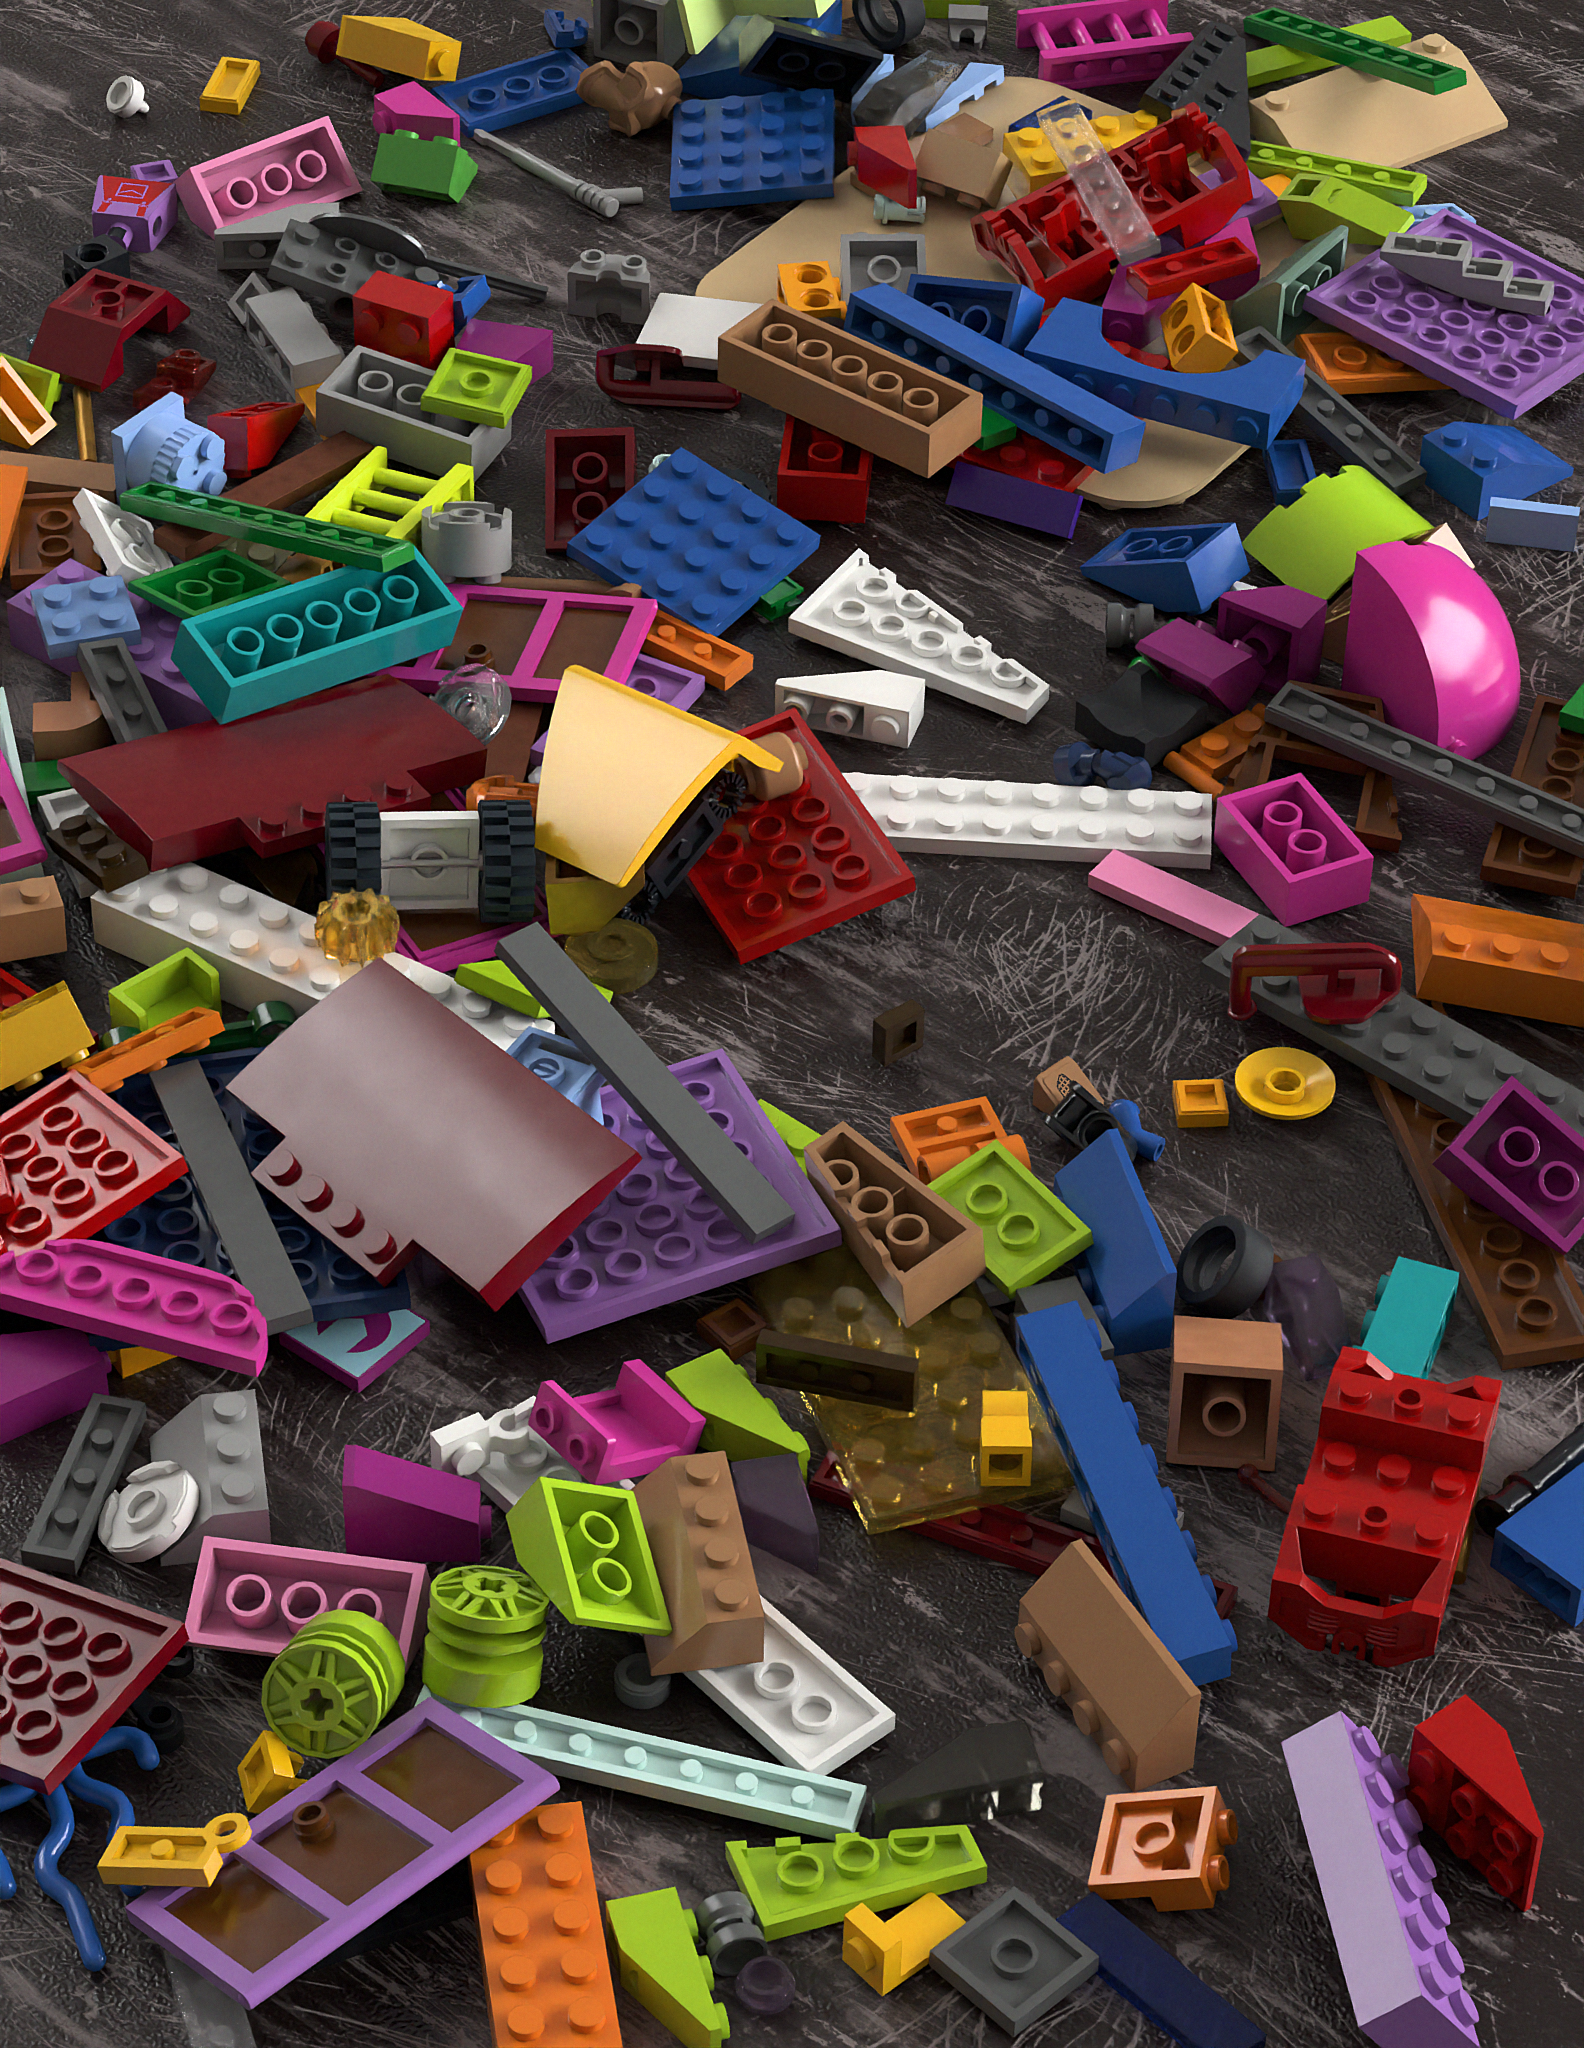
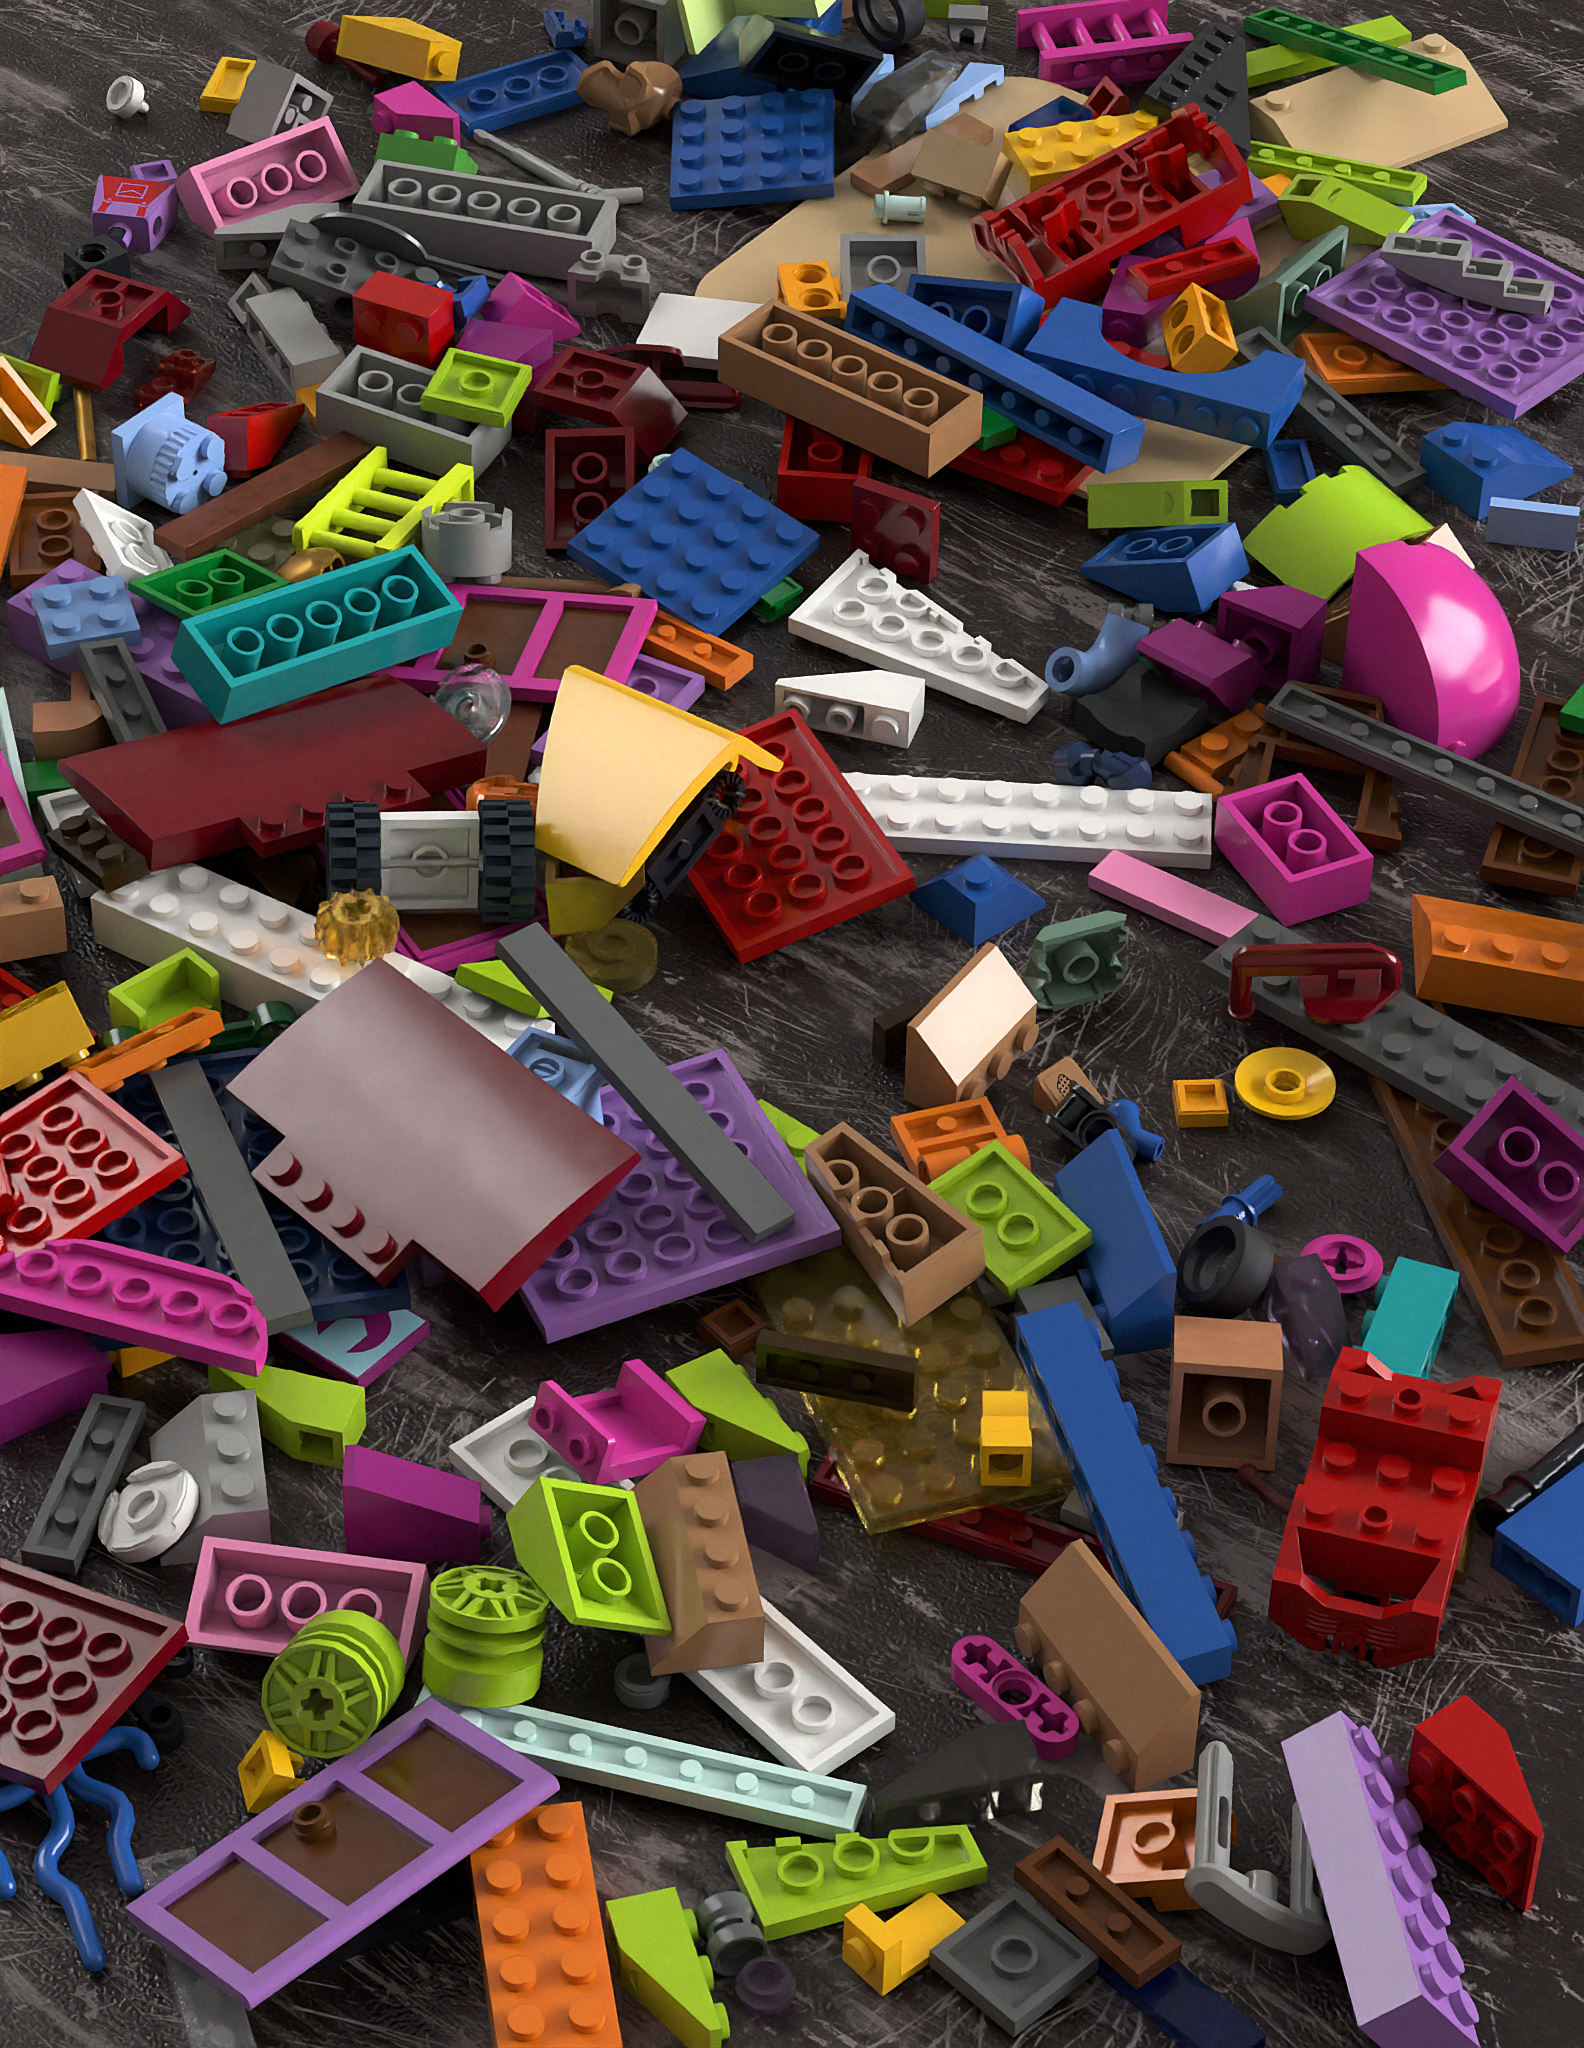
(172, 1853): yellow hinge -> none
(268, 526): green tile -> none
(275, 103): none -> light grey brick
(301, 1412): none -> lime slope
(467, 1443): white plate -> none
(489, 218): none -> light grey brick
(524, 305): none -> dark pink slope
(605, 393): none -> dark red slope
(768, 784): medium nougat head -> none
(885, 162): red slope -> none
(895, 529): none -> dark red plate
(969, 1032): none -> slope
(977, 899): none -> blue slope
(1007, 1675): none -> dark pink beam
(1014, 499): dark purple tile -> none
(1076, 960): none -> sand green slope
(1098, 182): clear tile -> none
(1098, 1911): none -> reddish brown plate
(1100, 667): none -> medium blue cylinder
(1107, 100): none -> red slope
(1157, 504): none -> lime slope
(1249, 1202): none -> blue axle
(1250, 1900): none -> light grey piece
(1360, 1258): none -> dark pink gear

